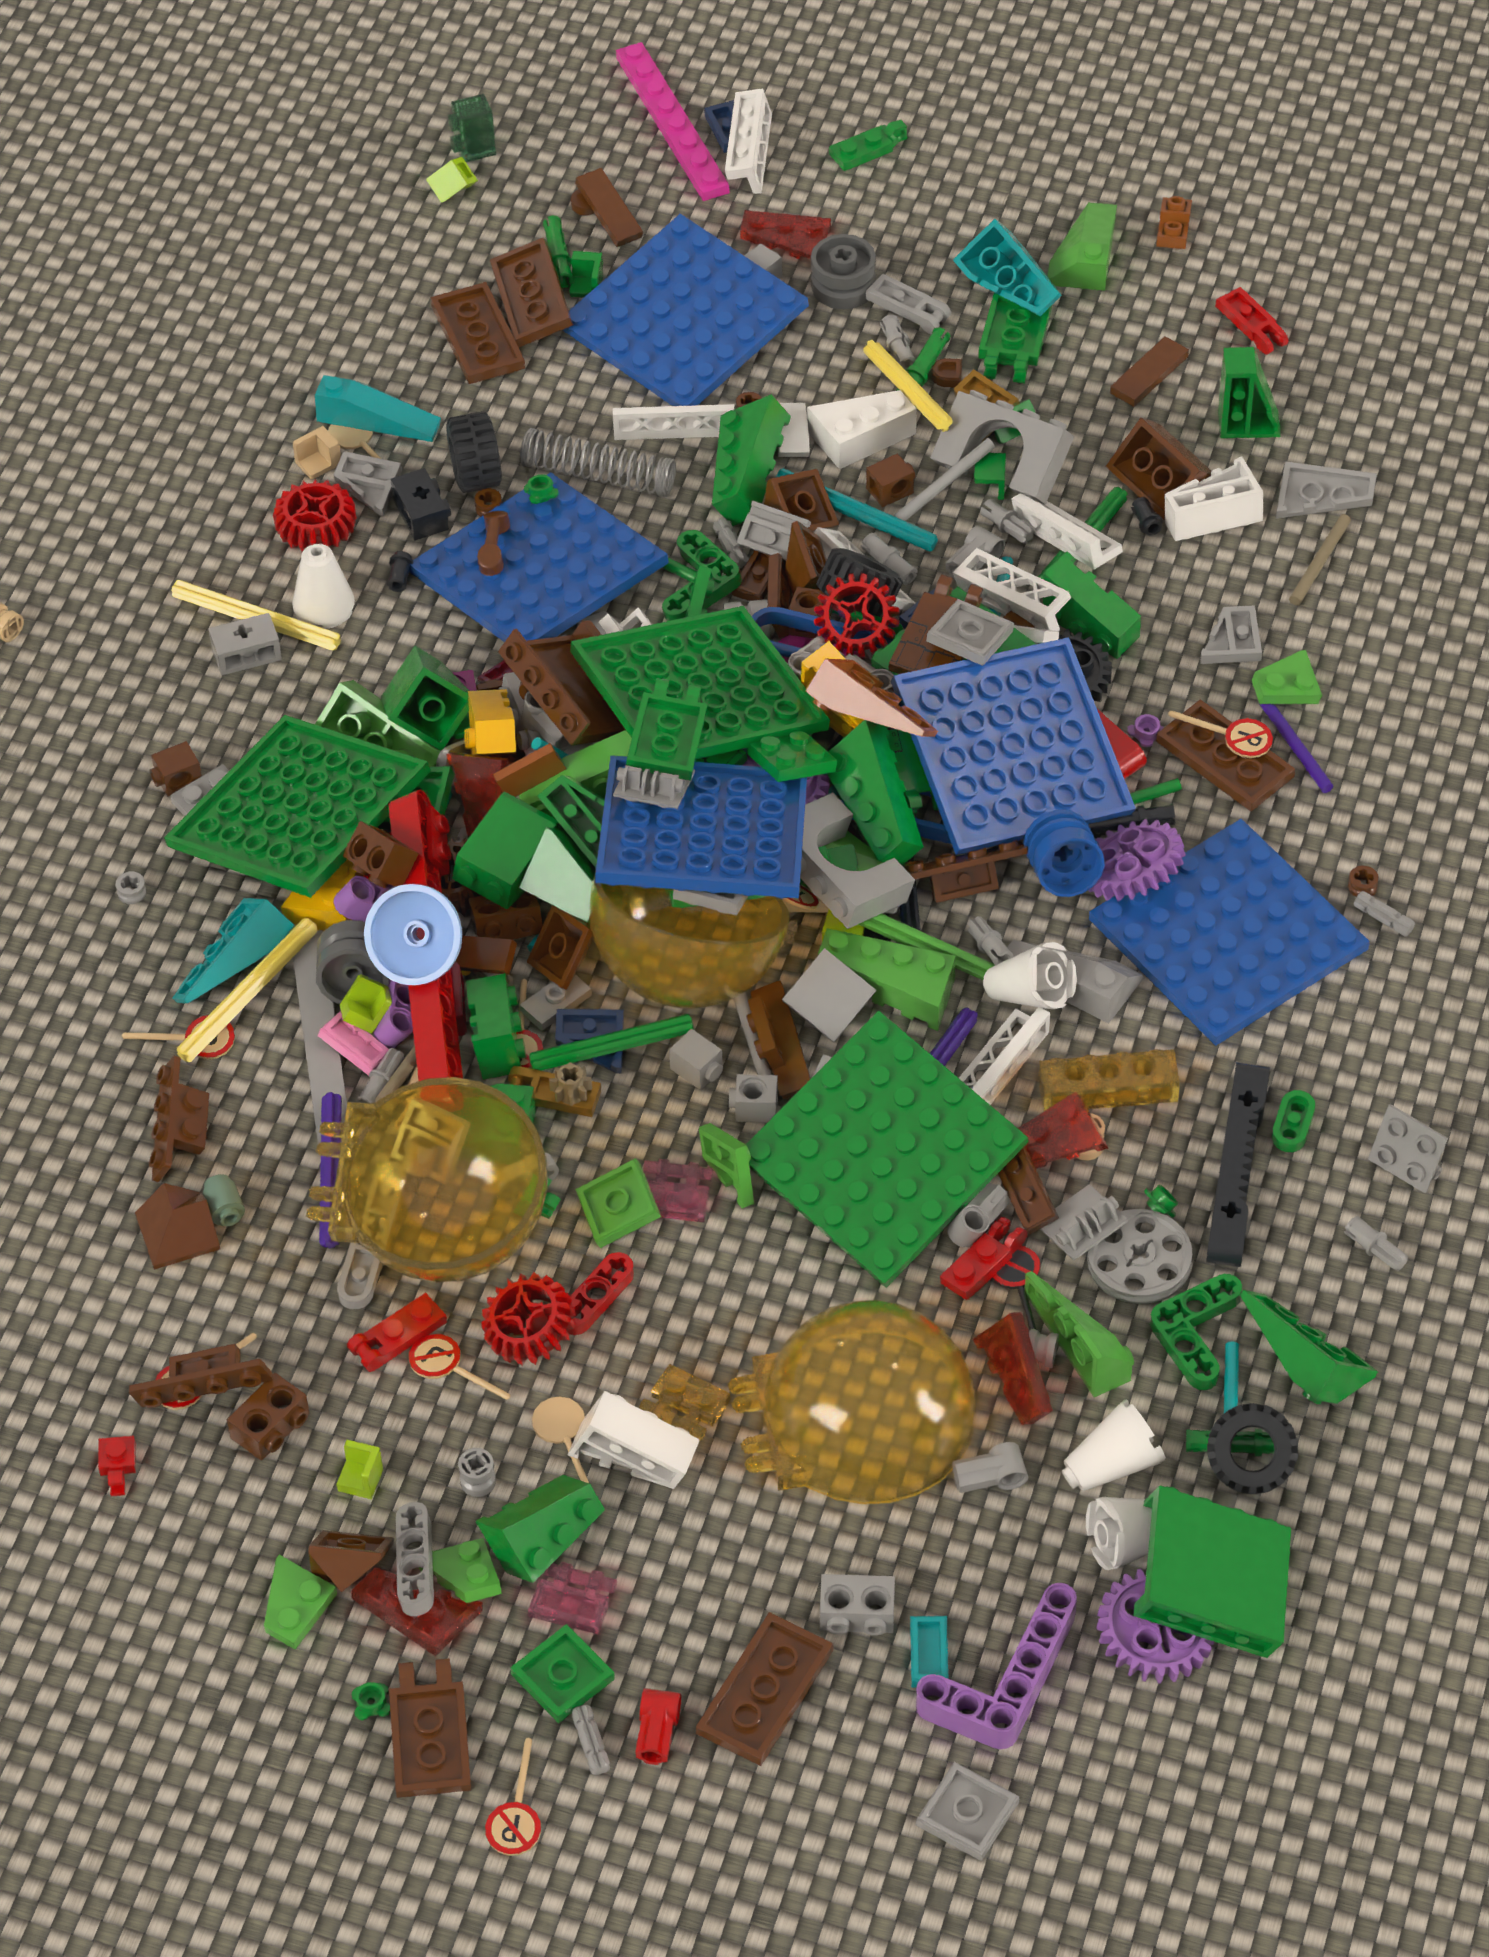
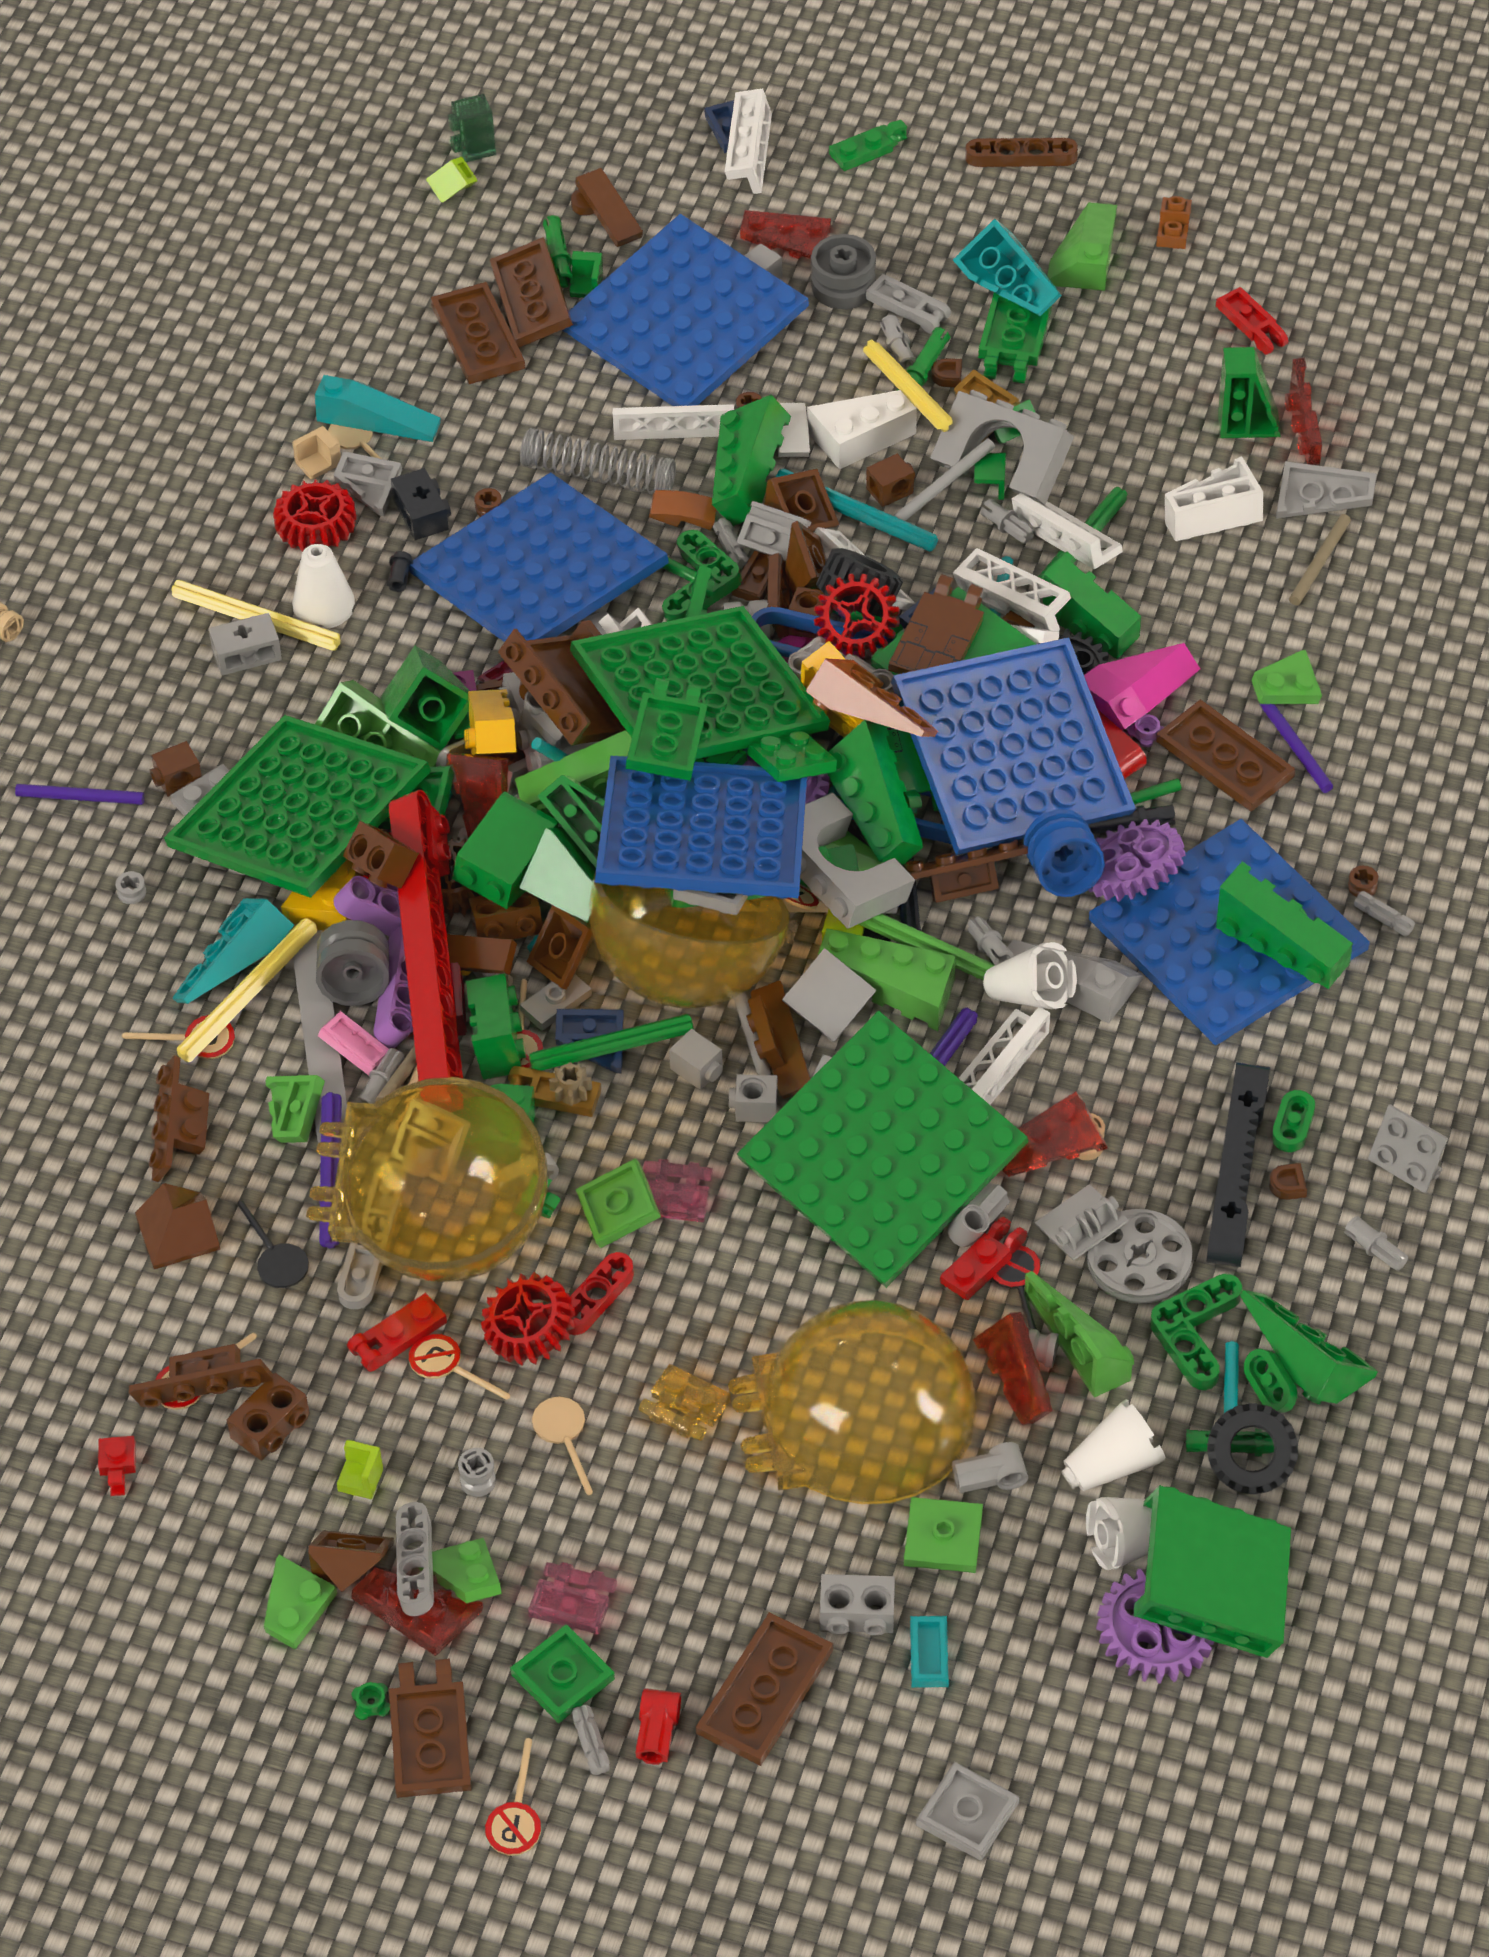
(79, 794): none -> dark purple bar
(223, 1200): sand green brick -> none
(280, 1264): none -> black piece
(293, 1105): none -> bright green wing
(365, 1003): lime panel -> none
(393, 939): light blue dish -> none
(474, 451): black tyre -> none
(490, 555): reddish brown bar -> none
(530, 771): dark orange tile -> none
(540, 489): green plate -> none
(541, 1527): green wedge -> none
(634, 1440): white wedge -> none
(656, 788): light grey hinge -> none
(672, 121): dark pink plate -> none
(678, 506): none -> dark orange slope
(729, 1160): bright green wing -> none
(889, 557): light grey pin -> none
(943, 1535): none -> bright green plate
(970, 632): light grey tile -> none
(976, 538): light grey piece -> none
(1016, 1679): medium lavender beam -> none
(1021, 155): none -> reddish brown beam
(1027, 1193): reddish brown tile -> none
(1124, 1088): clear yellow brick -> none
(1136, 684): none -> dark pink wedge
(1149, 371): reddish brown tile -> none
(1149, 521): black pin -> none
(1155, 463): reddish brown slope -> none
(1161, 1200): green plate -> none
(1234, 637): light grey wing -> none
(1243, 737): piece -> none
(1273, 1382): none -> green plate
(1280, 928): none -> green wedge
(1288, 1182): none -> reddish brown tile
(1303, 419): none -> clear red wing

